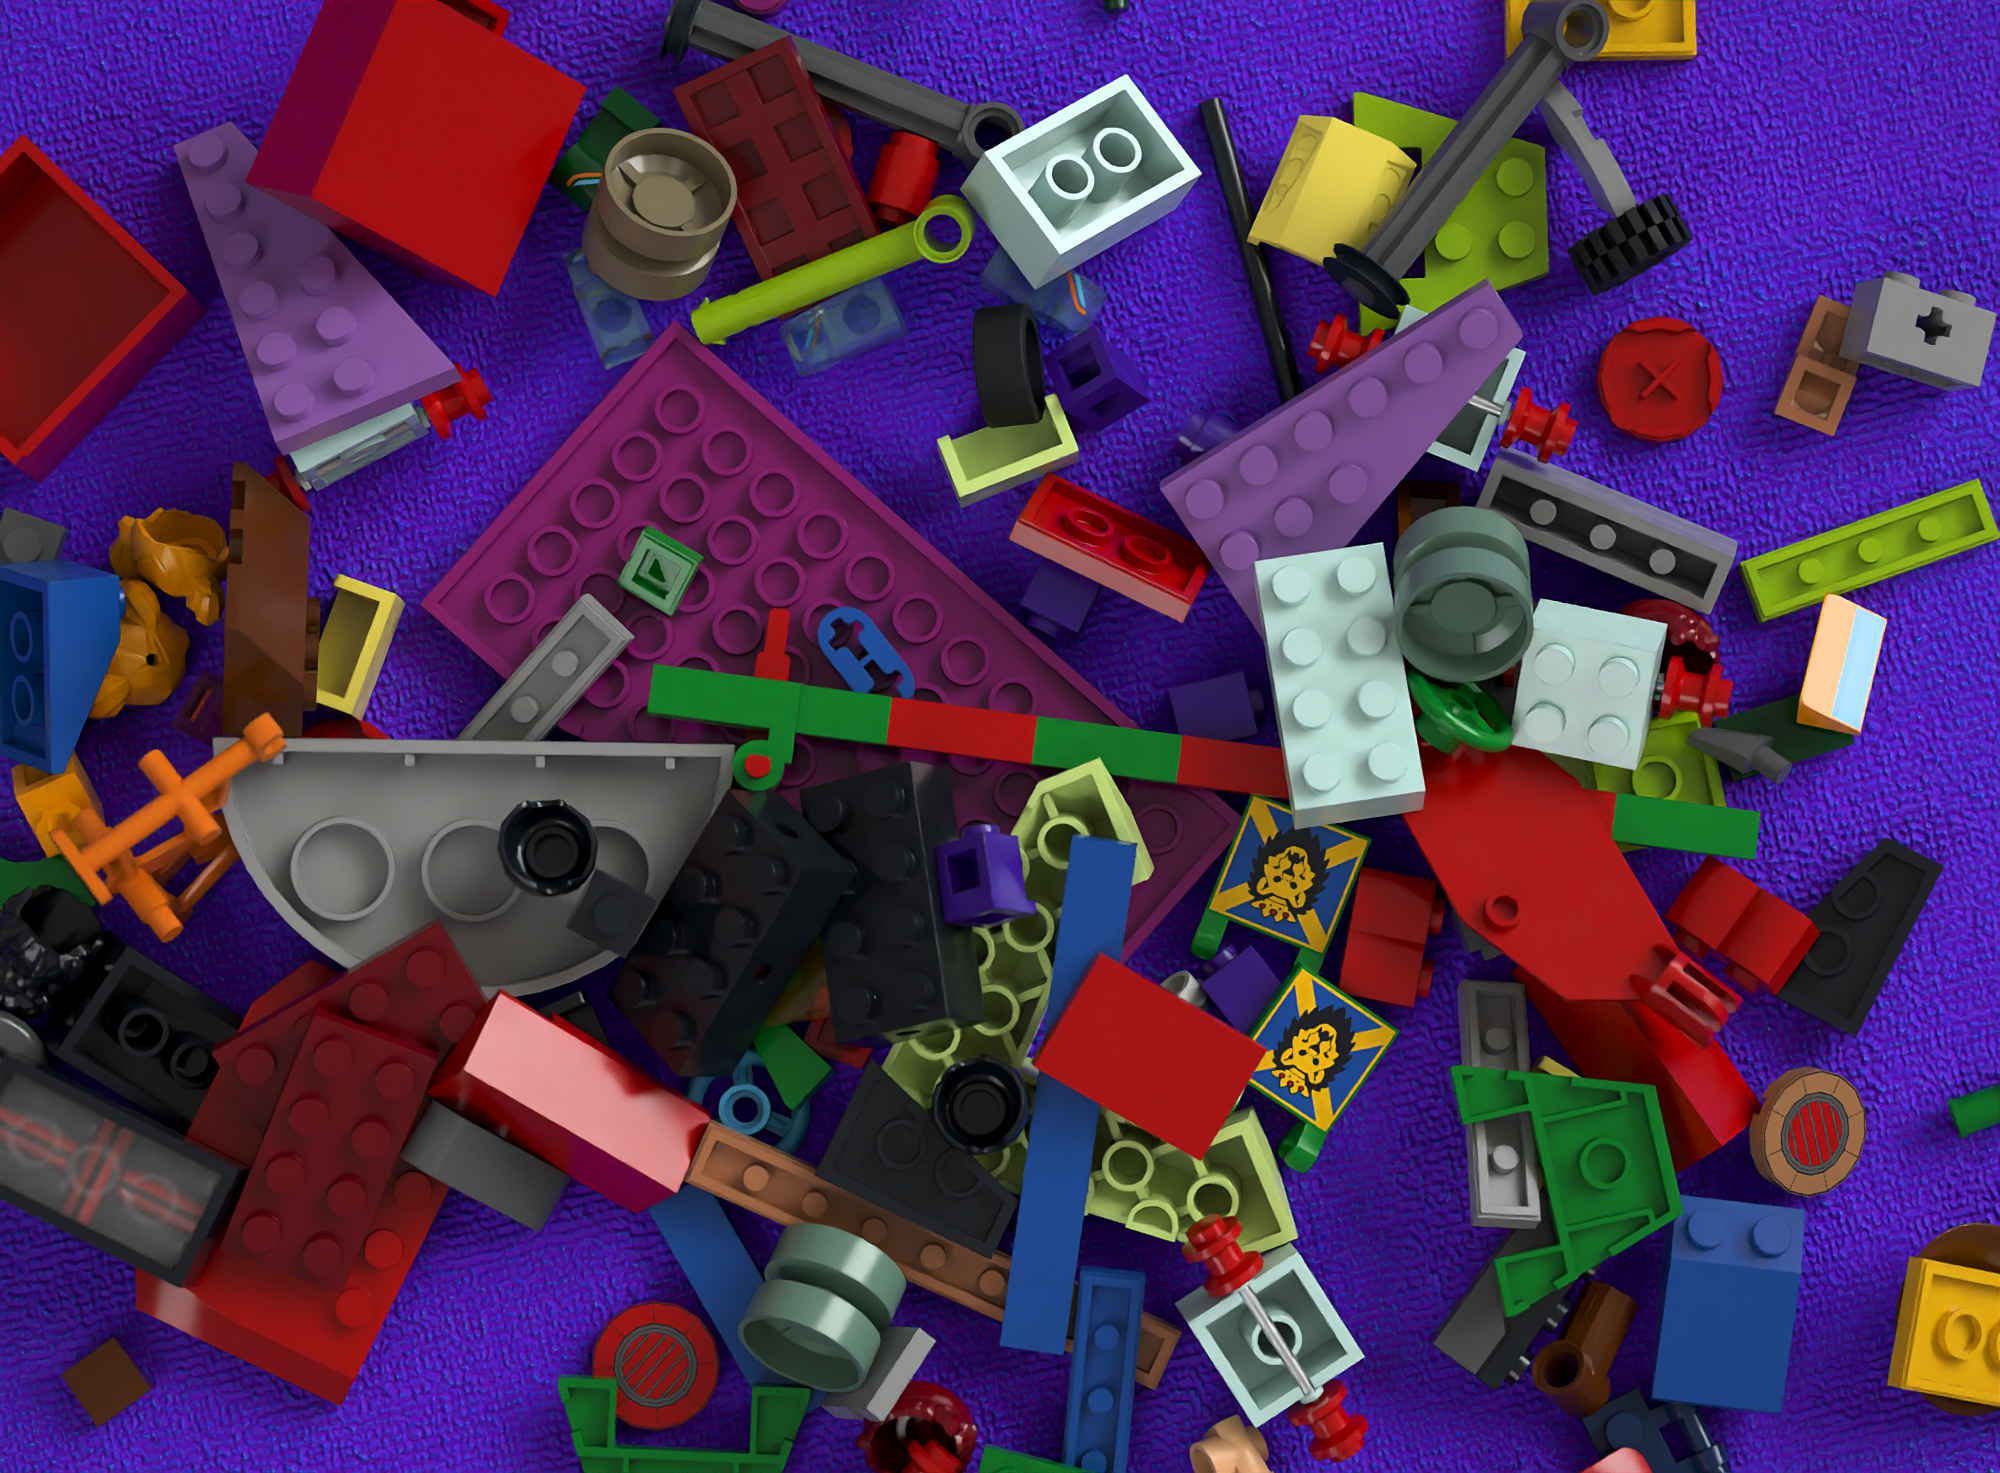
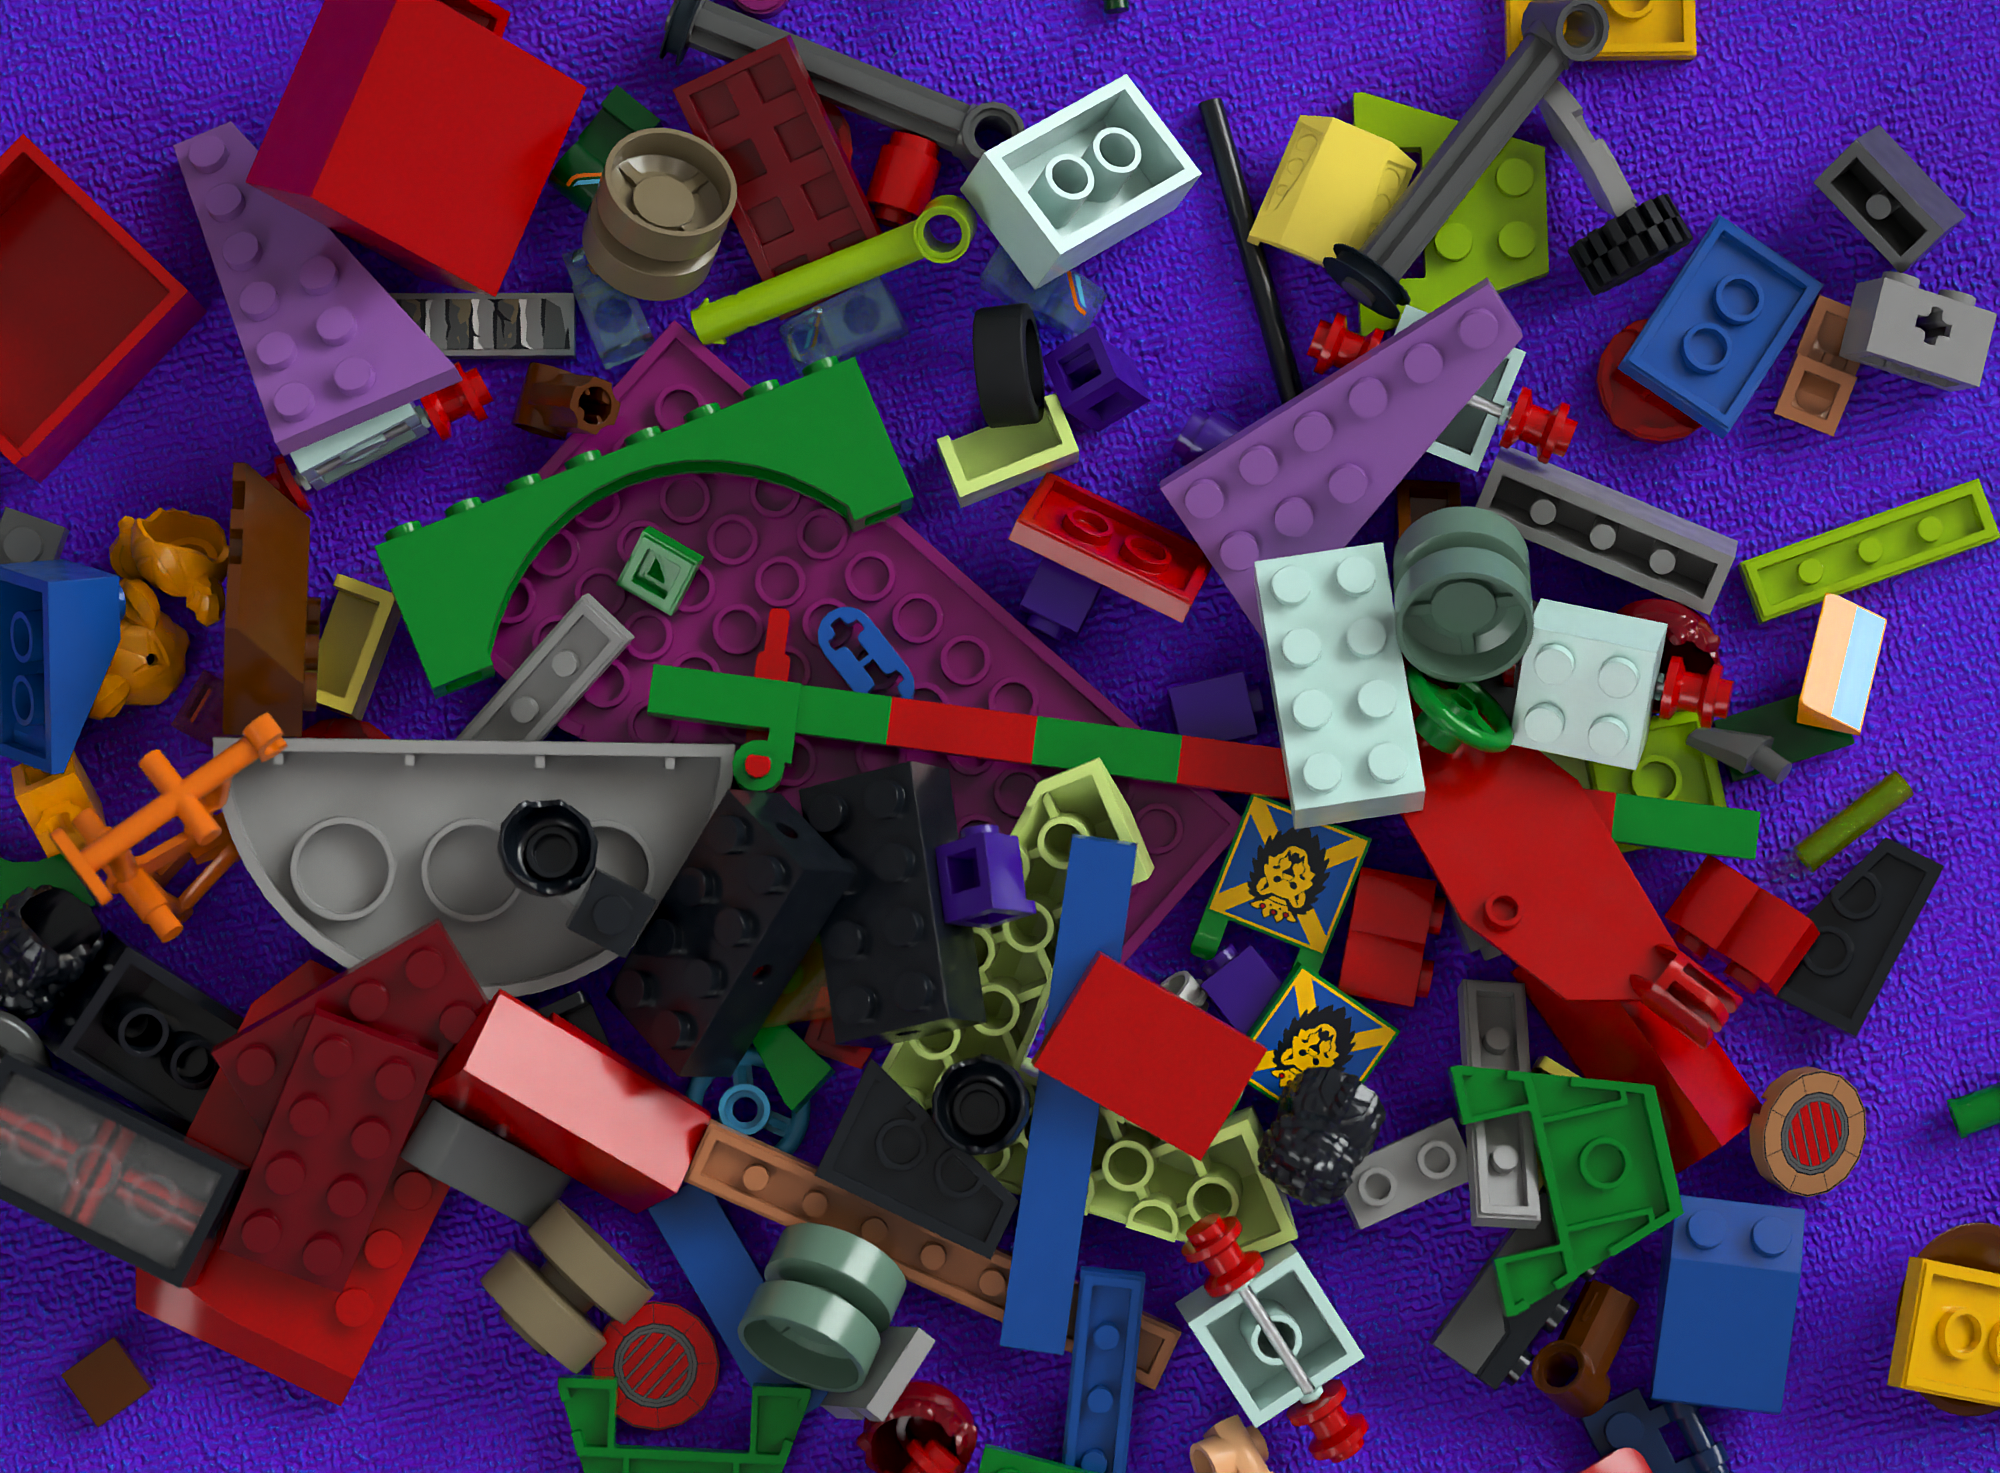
(496, 326): none -> tile
(553, 1301): none -> dark tan wheel
(563, 402): none -> reddish brown piece
(804, 435): none -> green arch
(1320, 1135): none -> black hair
(1406, 1173): none -> light grey brick
(1720, 326): none -> blue tile
(1853, 821): none -> clear neon green piece
(1889, 199): none -> dark grey brick

